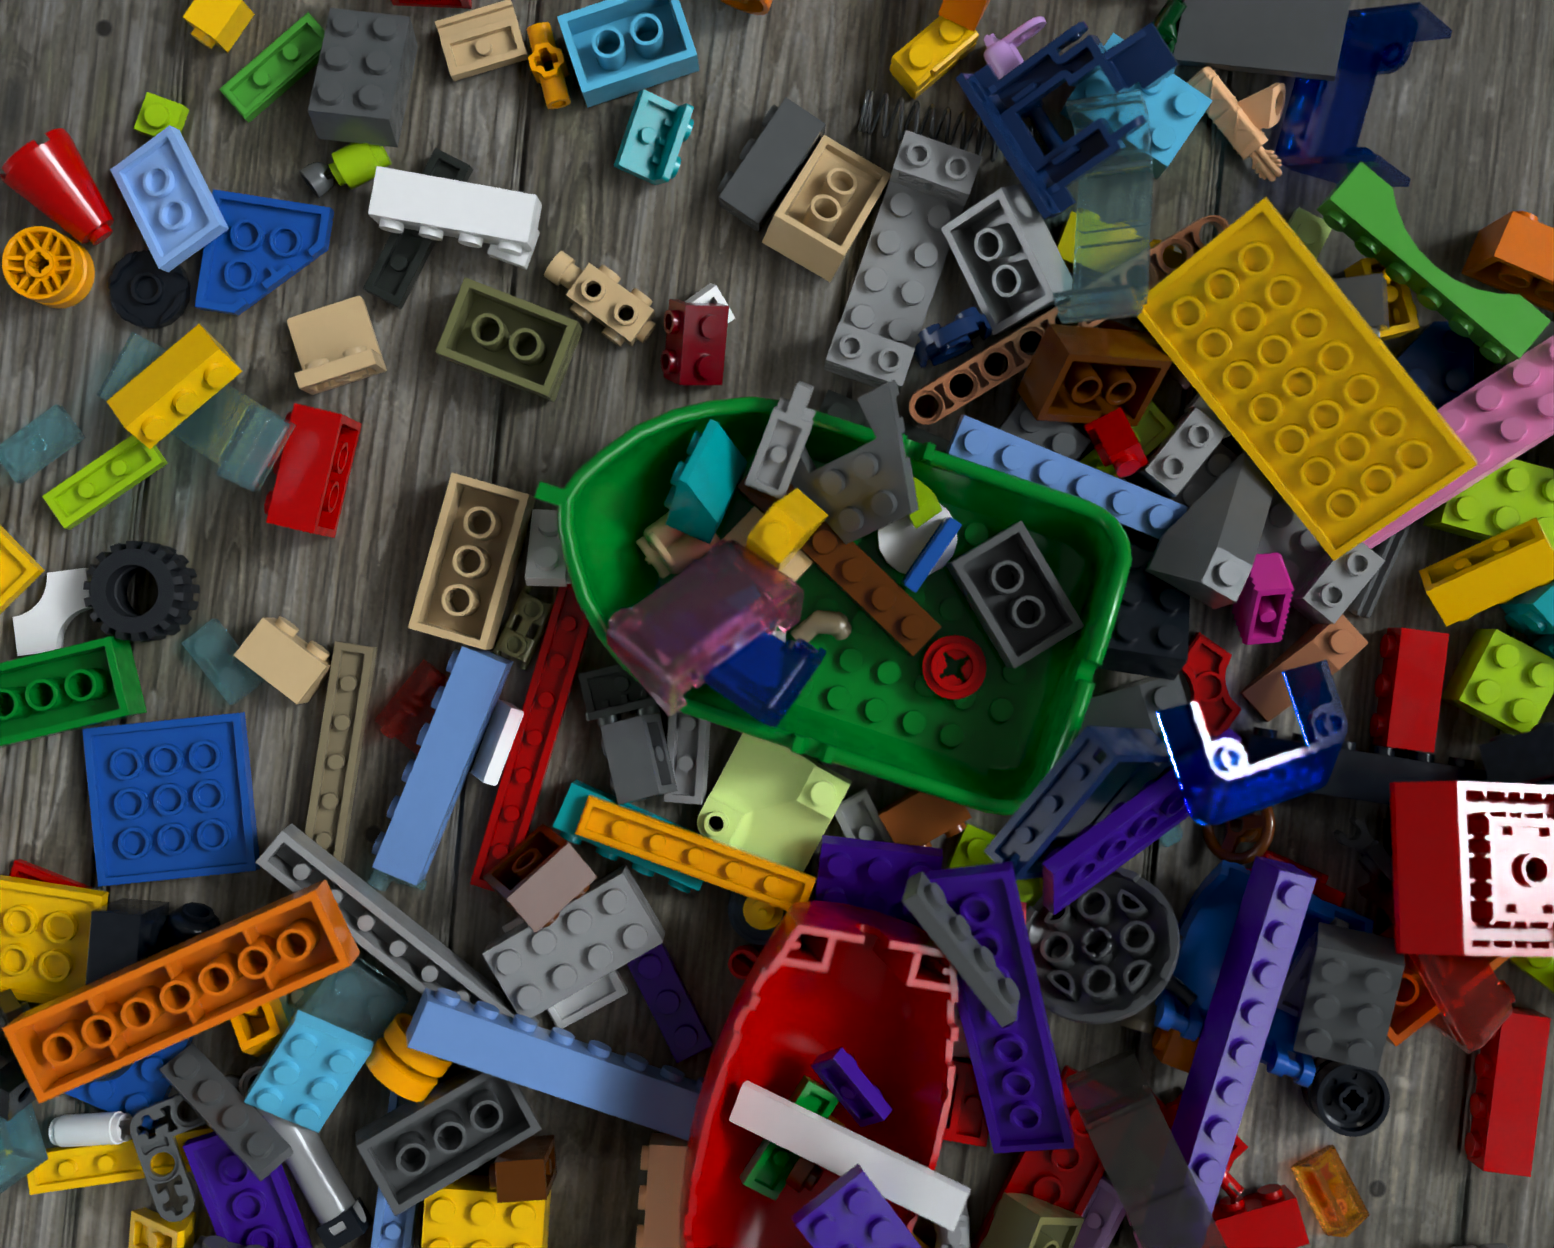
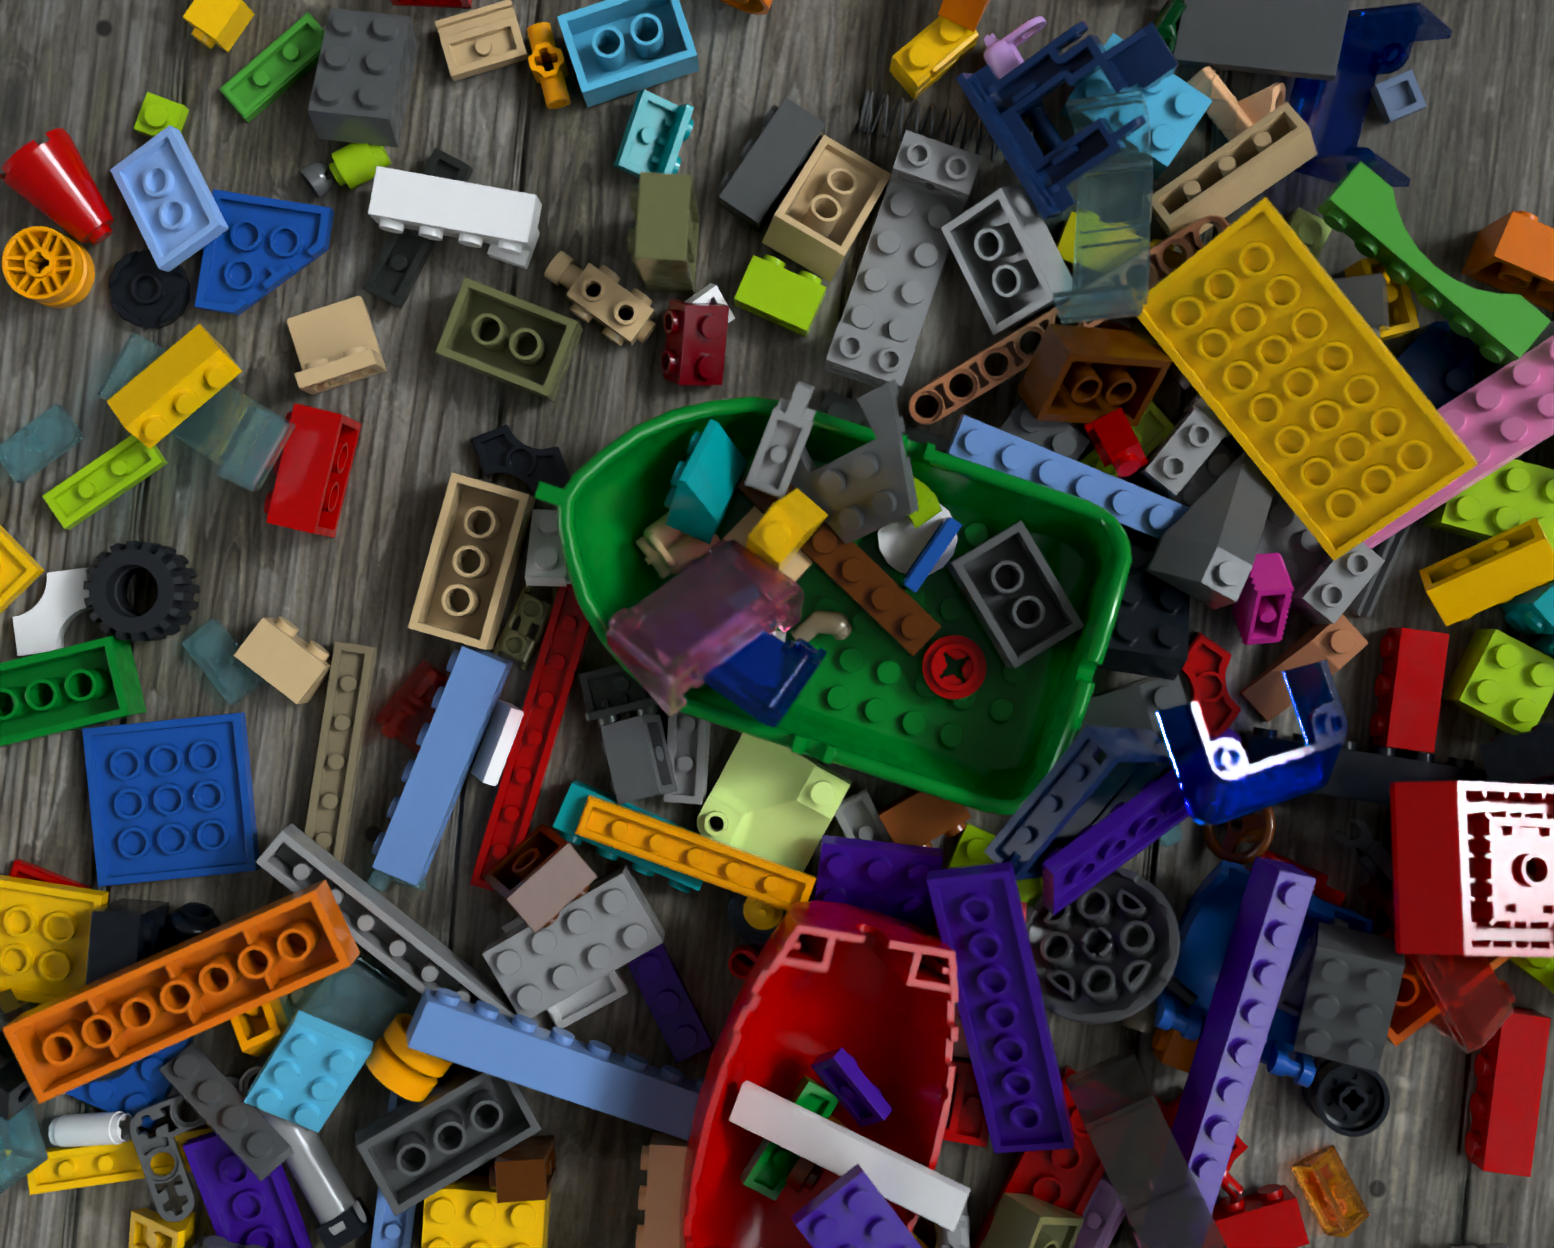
(504, 454): none -> black tile
(666, 232): none -> olive brick
(780, 294): none -> lime brick
(953, 339): dark blue plate -> none
(957, 943): dark grey plate -> none
(1236, 171): none -> tan brick
(1398, 97): none -> sand blue plate

